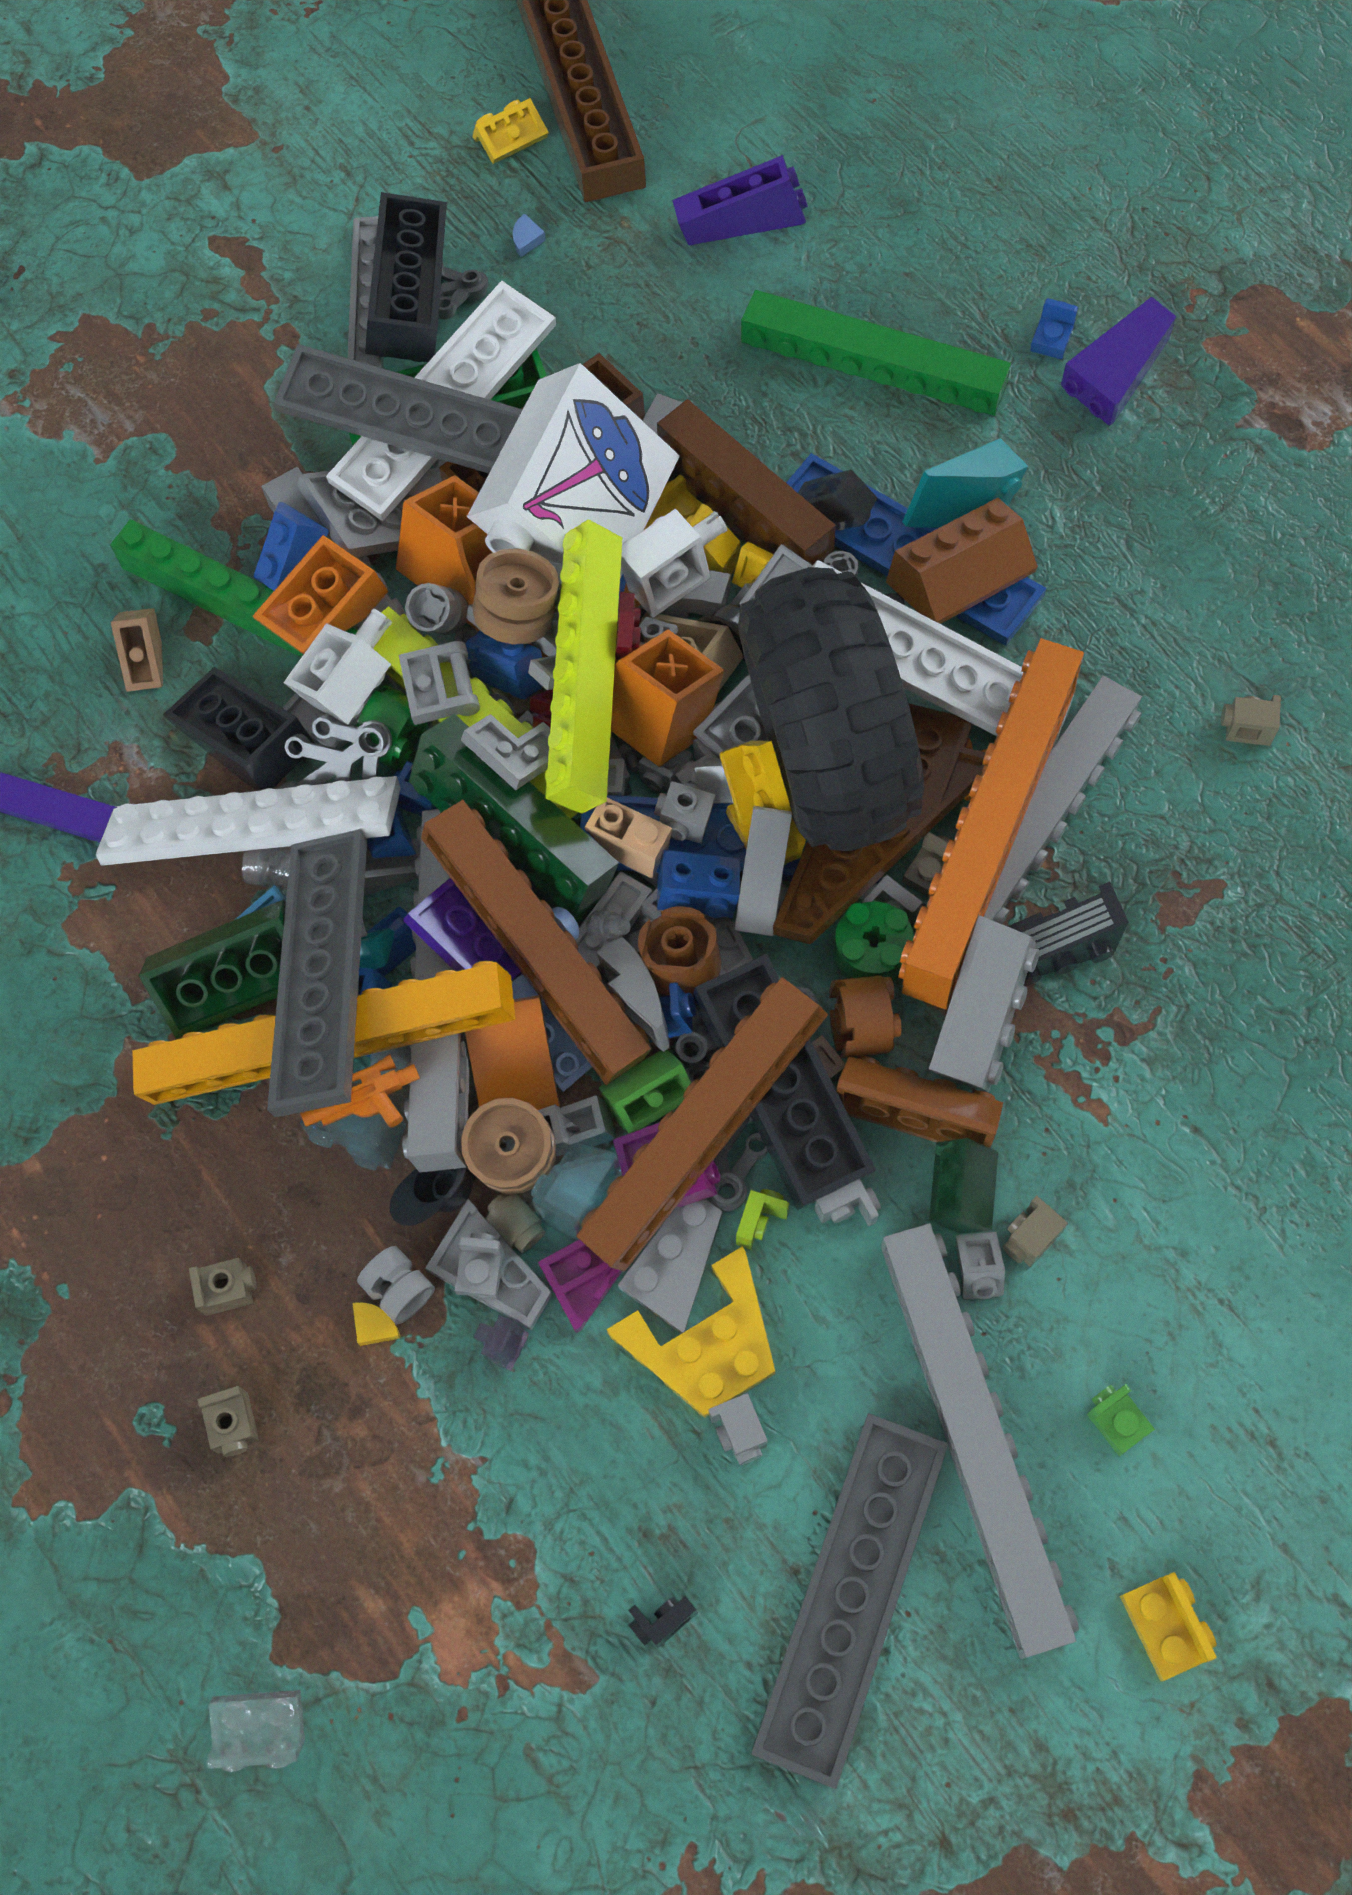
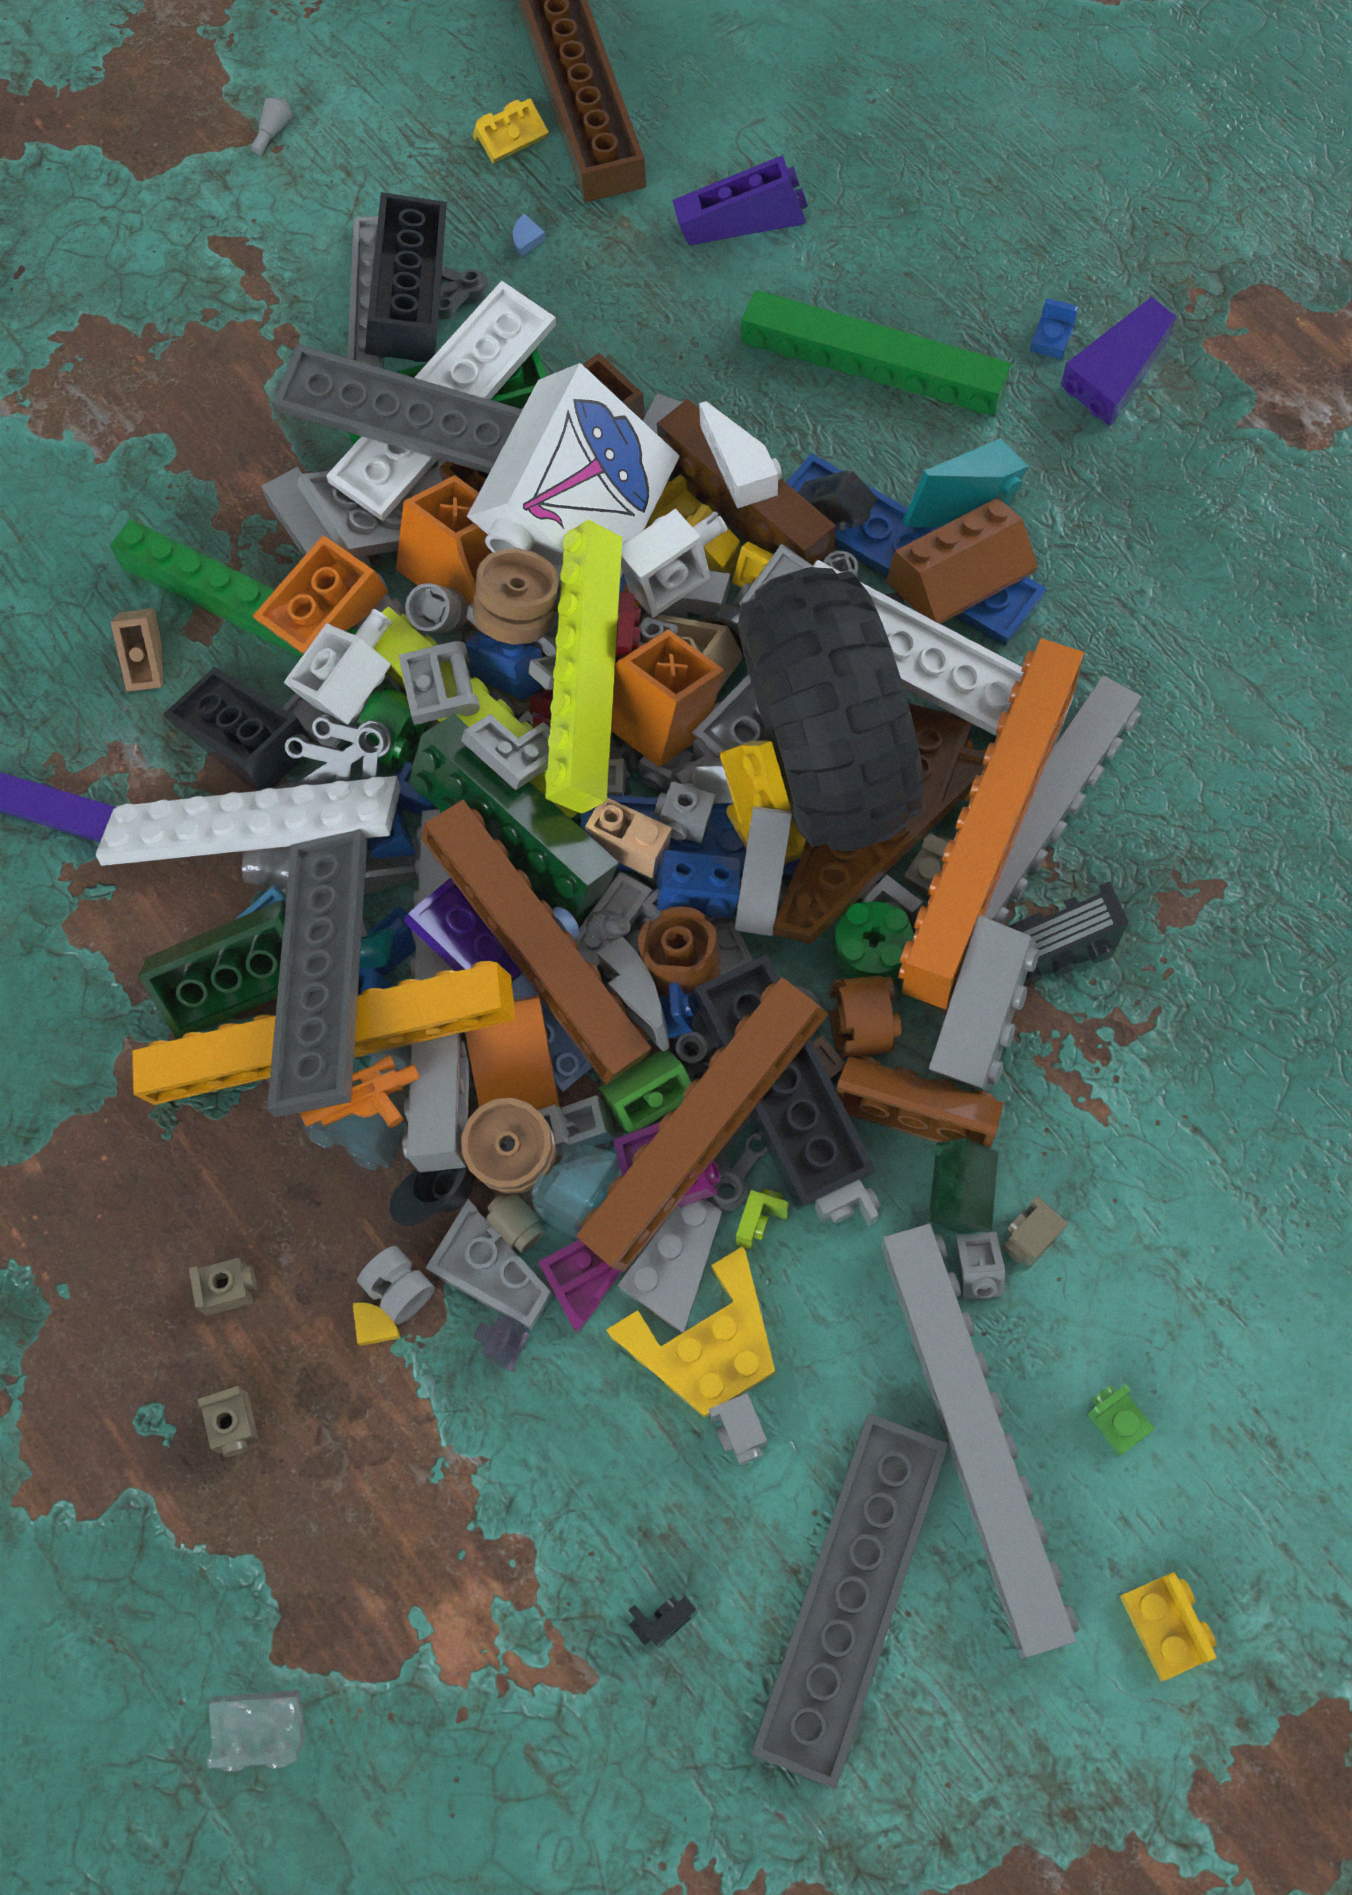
(274, 117): none -> light grey cone
(286, 544): blue slope -> none
(479, 1266): light grey bracket -> none
(740, 457): none -> white slope
(1252, 720): dark tan brick -> none

